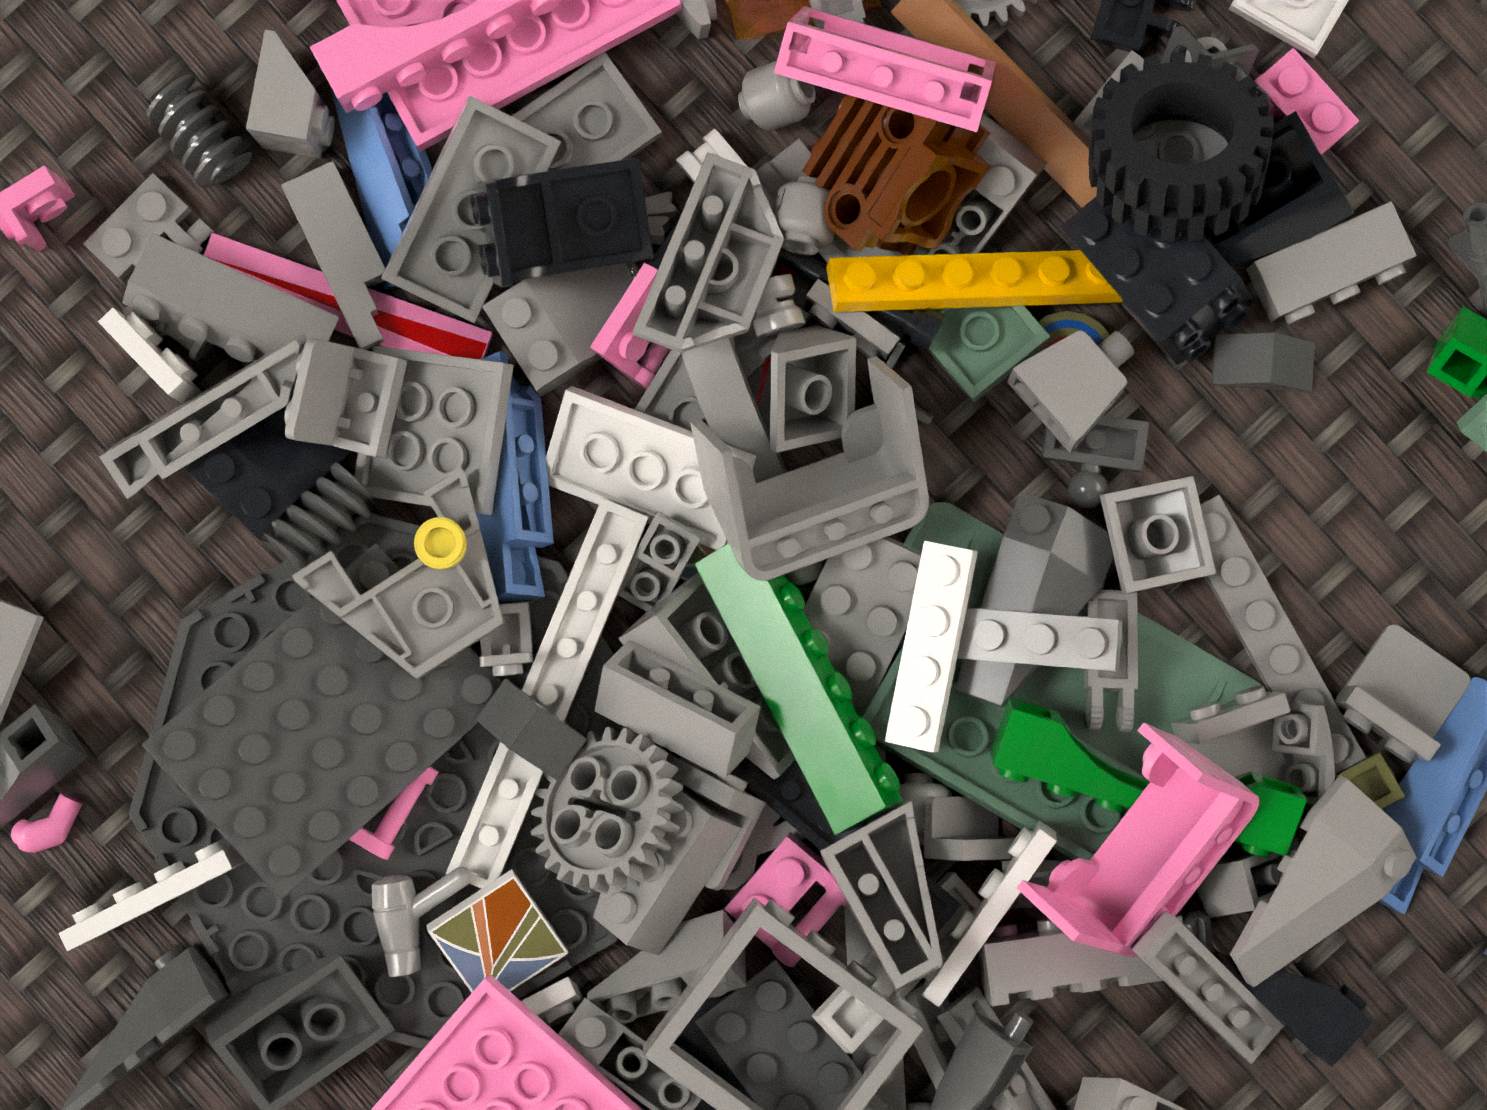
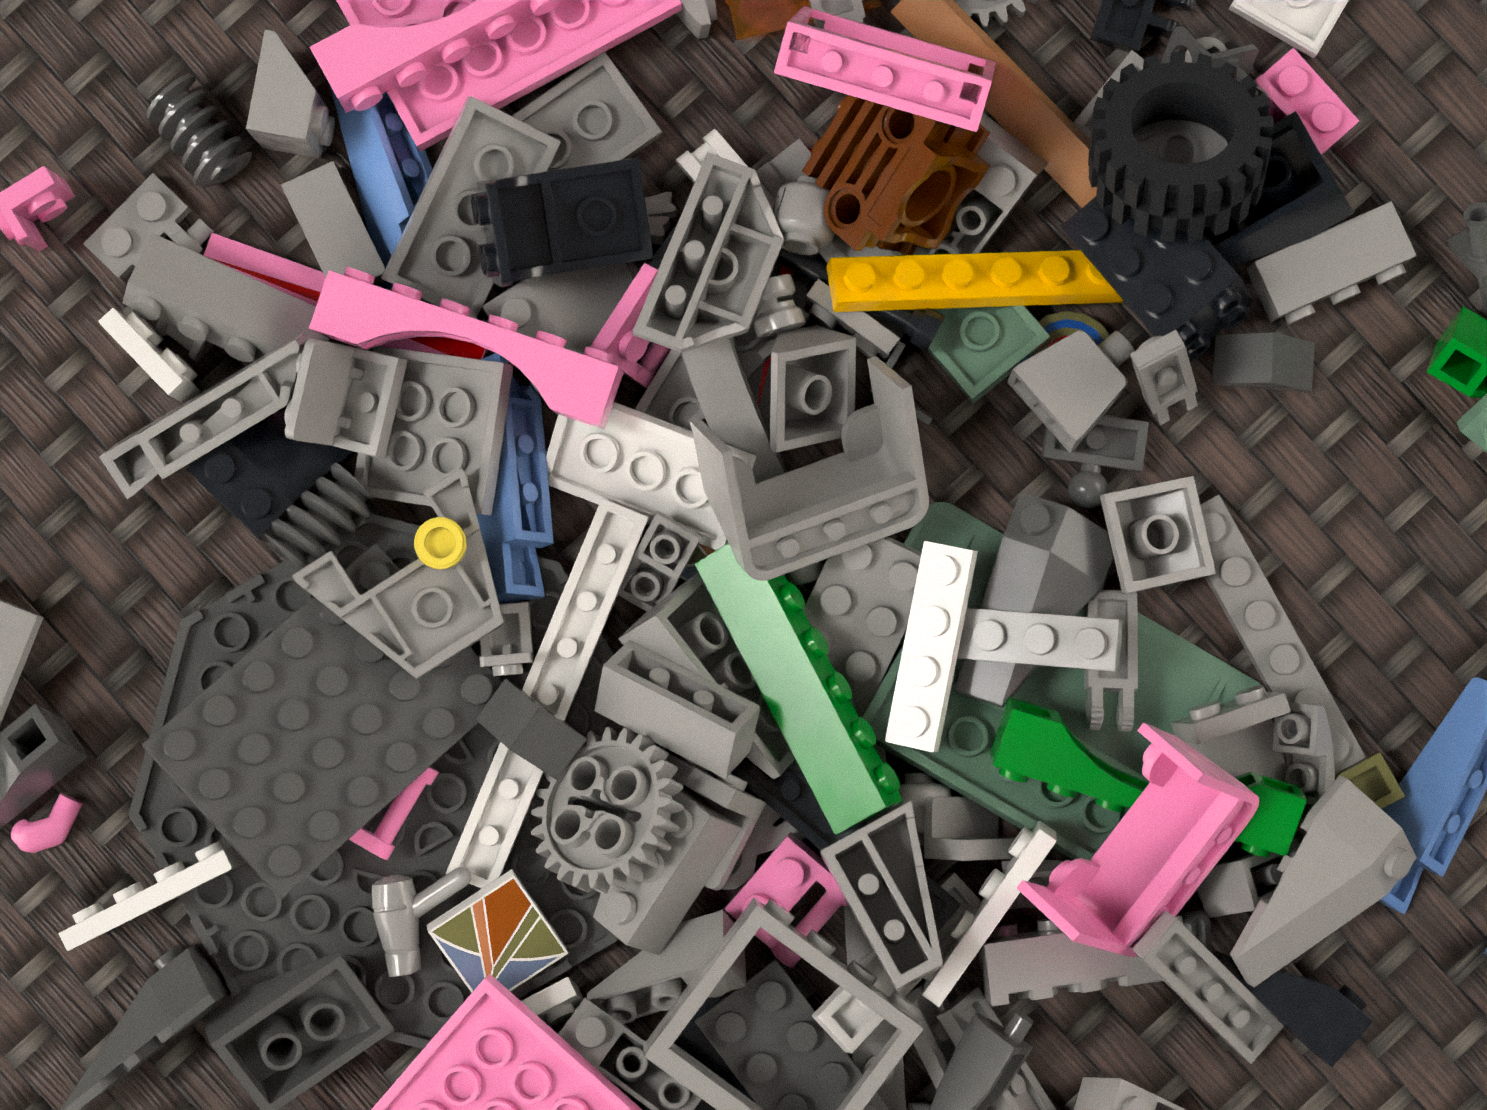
(370, 316): none -> bright pink arch
(773, 98): light grey head -> none
(1165, 374): none -> light grey hinge
(1403, 694): light grey bracket -> none

